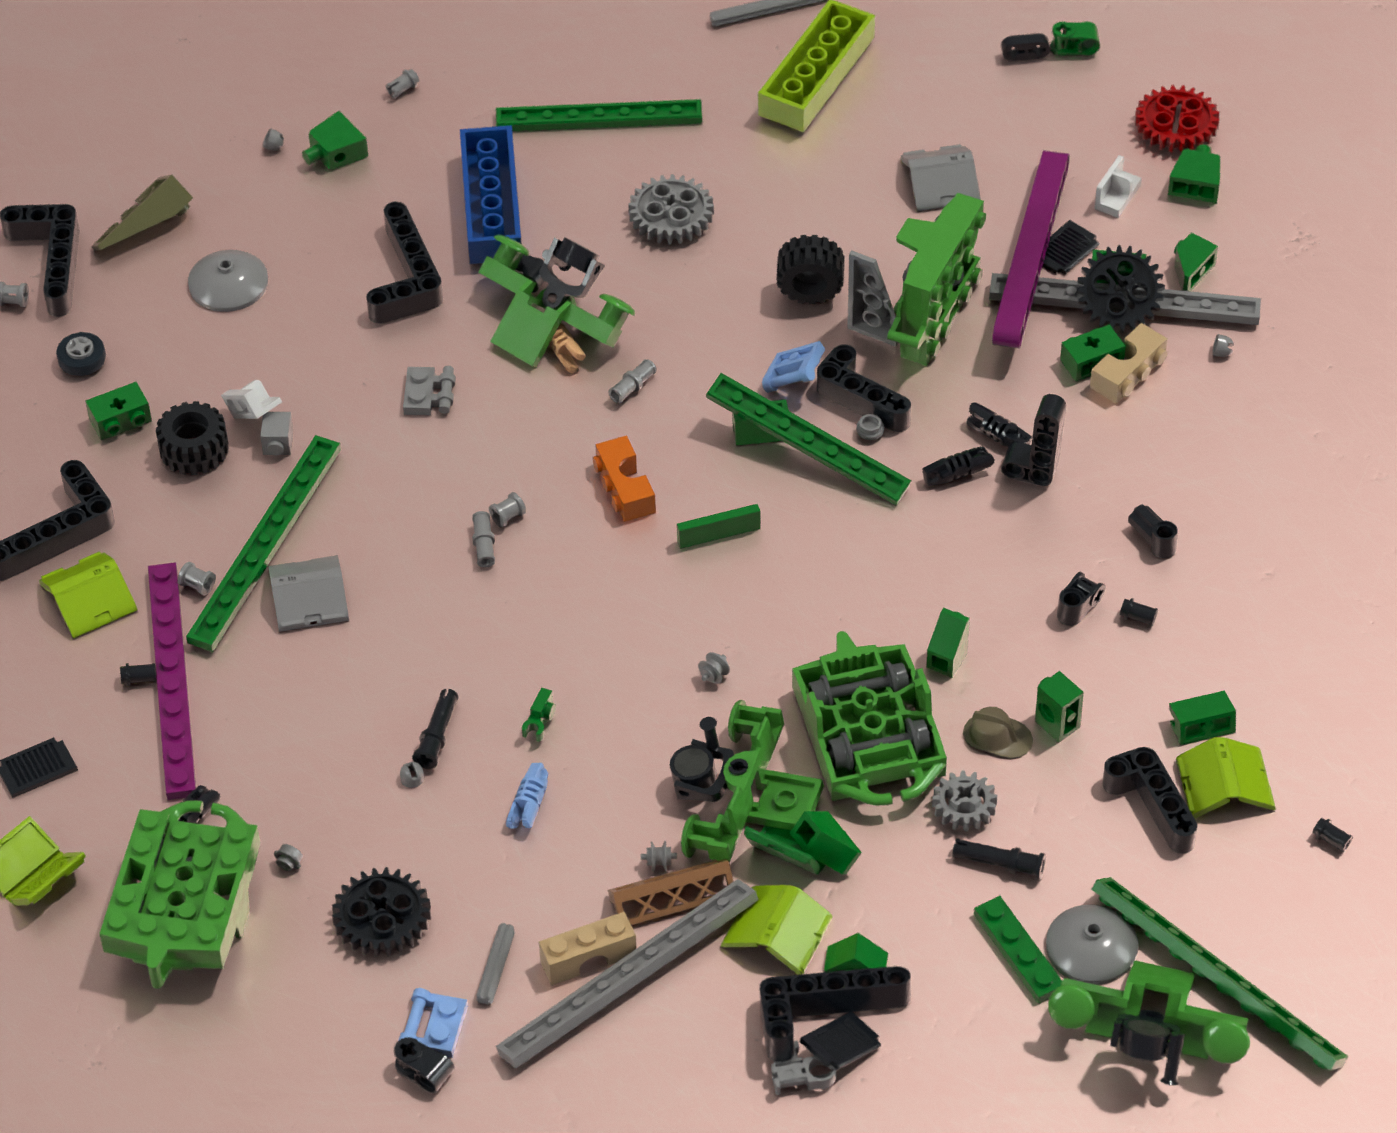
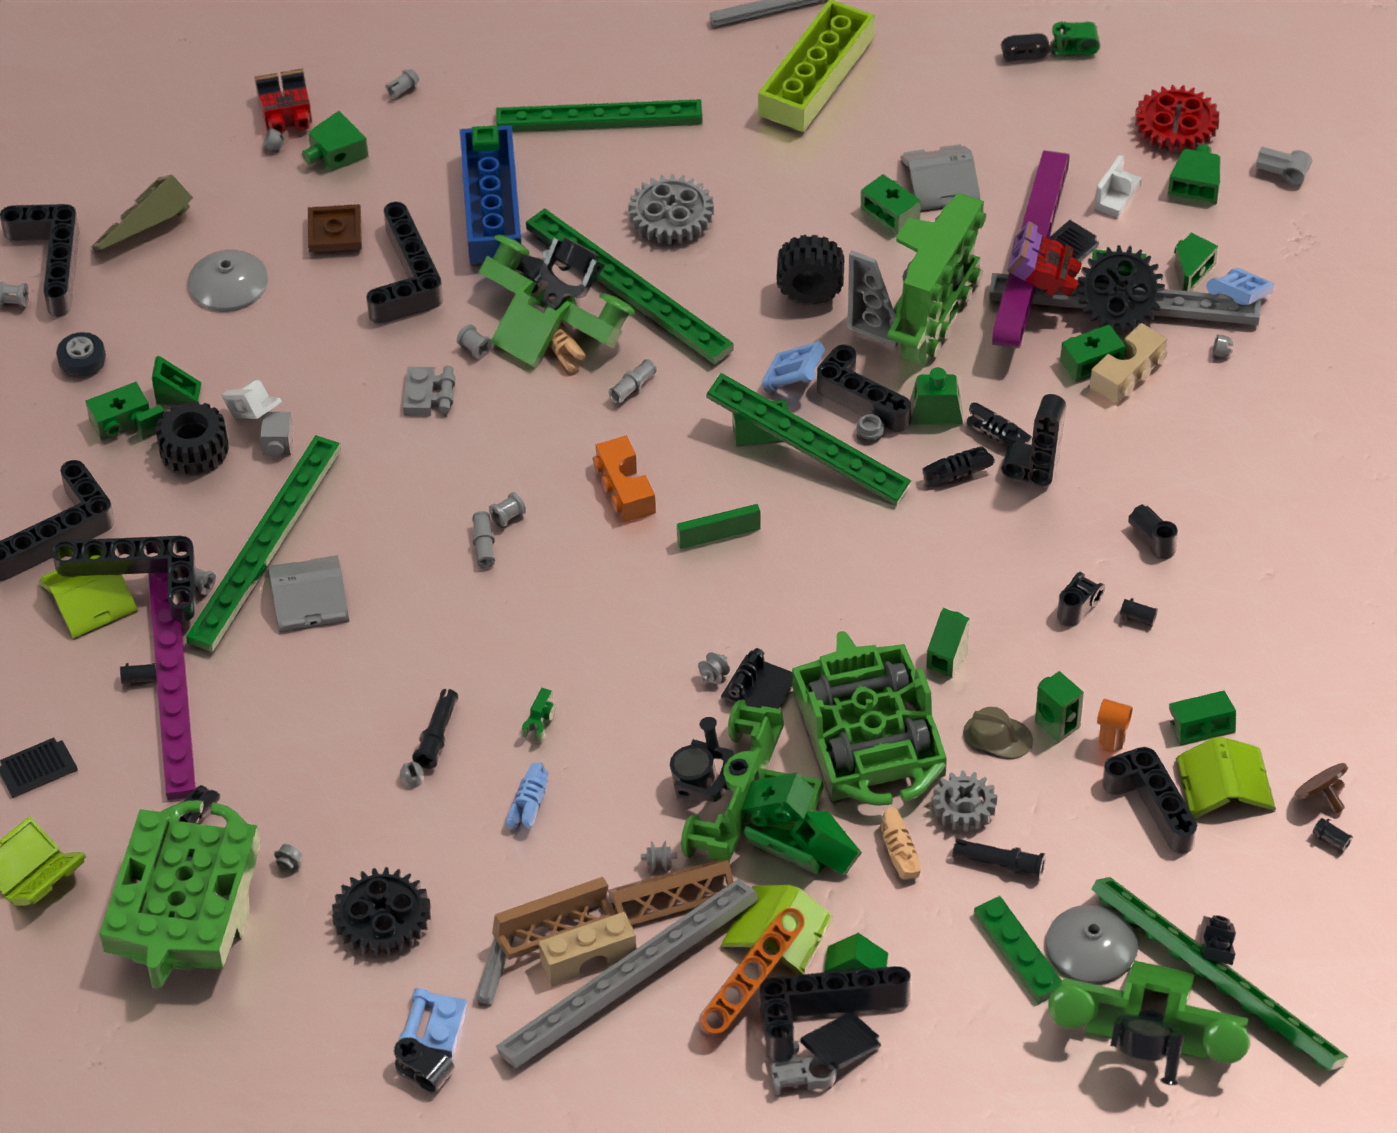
(136, 563): none -> black beam
(148, 421): none -> green tile
(172, 384): none -> green slope
(285, 110): none -> hips
(334, 228): none -> reddish brown plate
(475, 342): none -> light grey bush
(485, 138): none -> green tile
(548, 913): none -> medium nougat fence
(638, 291): none -> green plate
(738, 979): none -> orange beam
(758, 682): none -> black hinge
(777, 799): none -> green brick
(889, 203): none -> green brick
(899, 844): none -> light nougat hinge
(936, 399): none -> green torso
(1043, 262): none -> hips
(1113, 723): none -> orange piece
(1218, 939): none -> black slope
(1241, 286): none -> light blue plate
(1291, 166): none -> light grey piece
(1322, 782): none -> reddish brown shield

